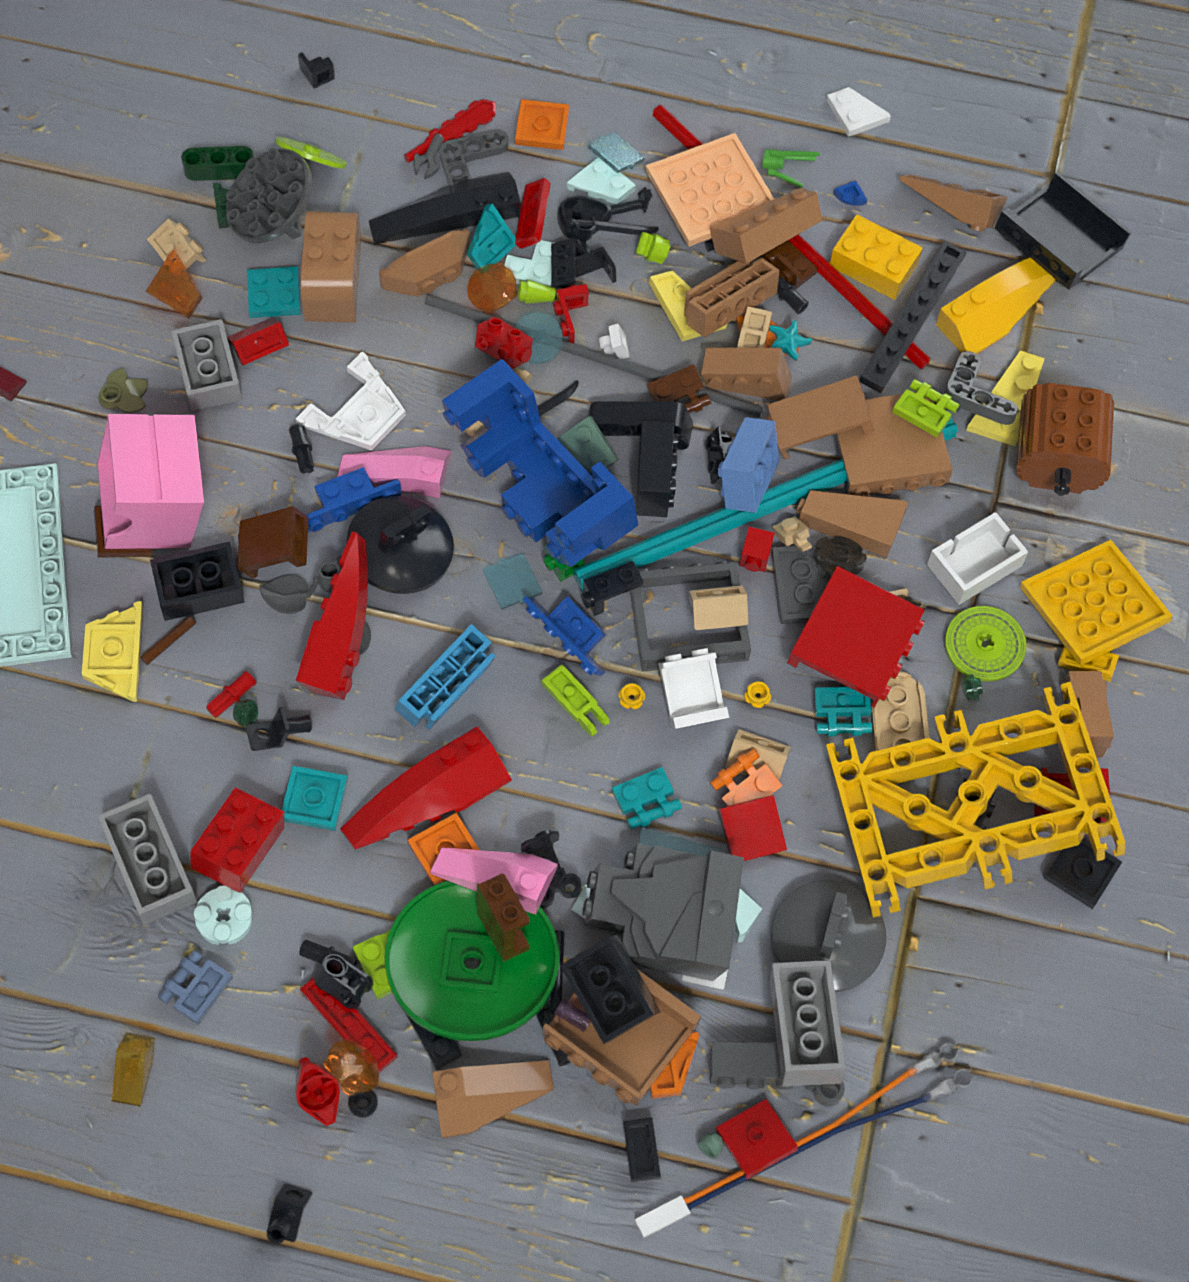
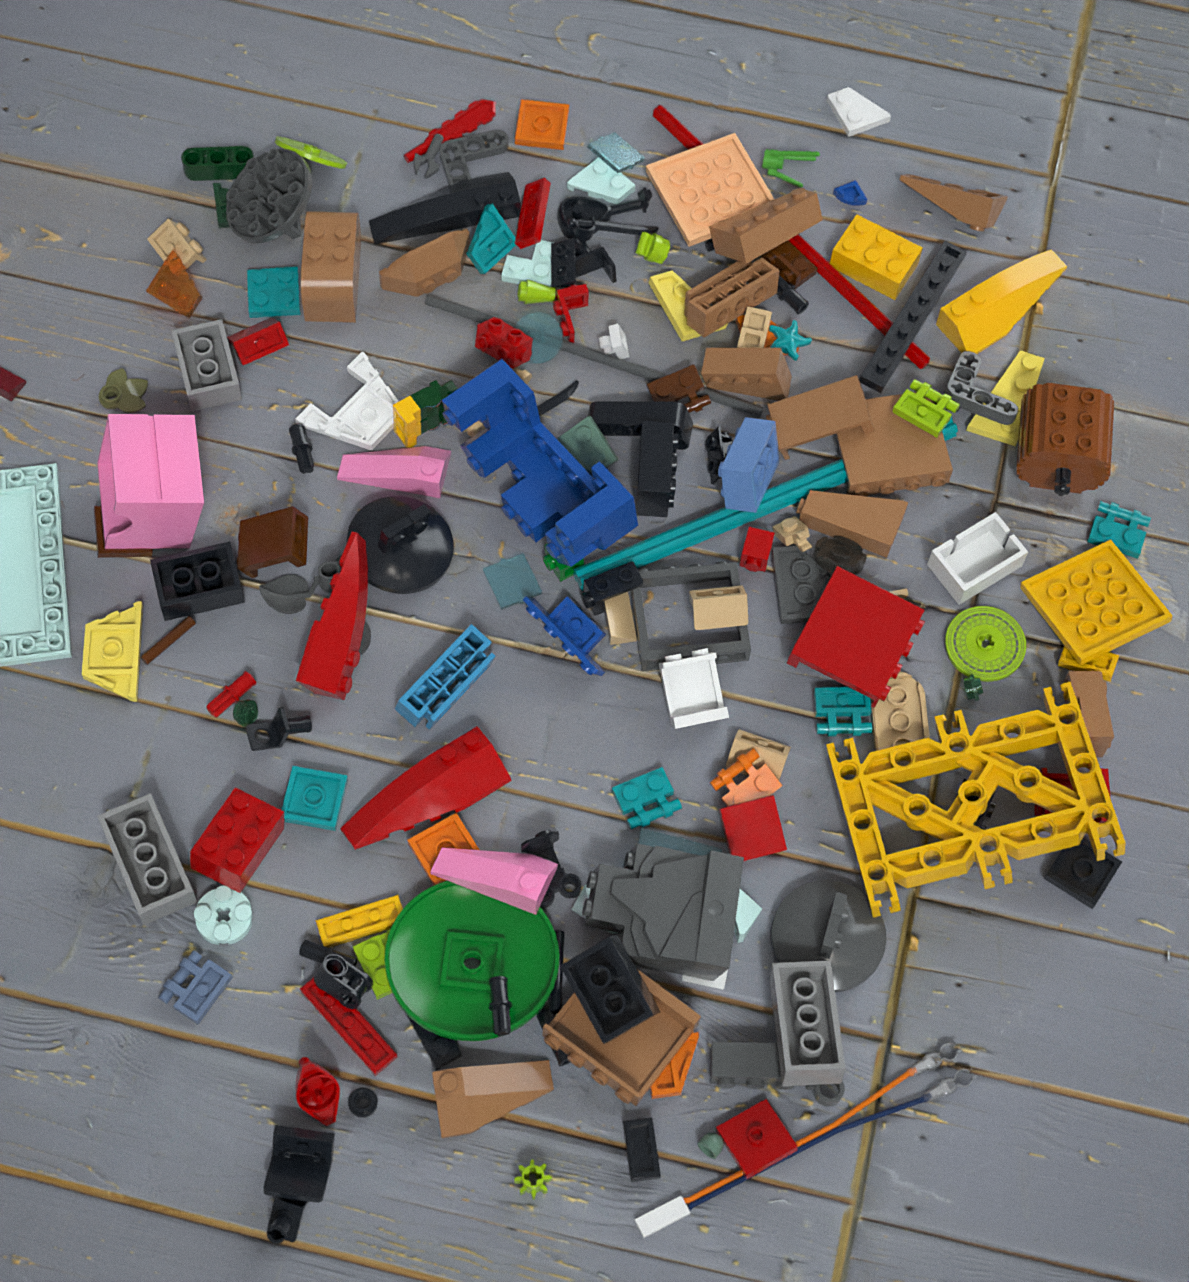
(132, 1069): clear yellow slope -> none
(299, 1164): none -> black bracket
(317, 71): black panel -> none
(346, 496): blue bracket -> none
(352, 1067): clear orange dish -> none
(359, 921): none -> yellow tile
(421, 412): none -> hips
(492, 287): clear orange dish -> none
(500, 1005): none -> black axle
(502, 916): reddish brown panel -> none
(539, 1173): none -> lime gear
(572, 1015): pin -> none
(574, 698): lime hinge -> none
(619, 620): none -> tan slope
(636, 691): yellow plate -> none
(760, 688): yellow plate -> none
(1063, 231): black panel -> none
(1126, 538): none -> teal plate

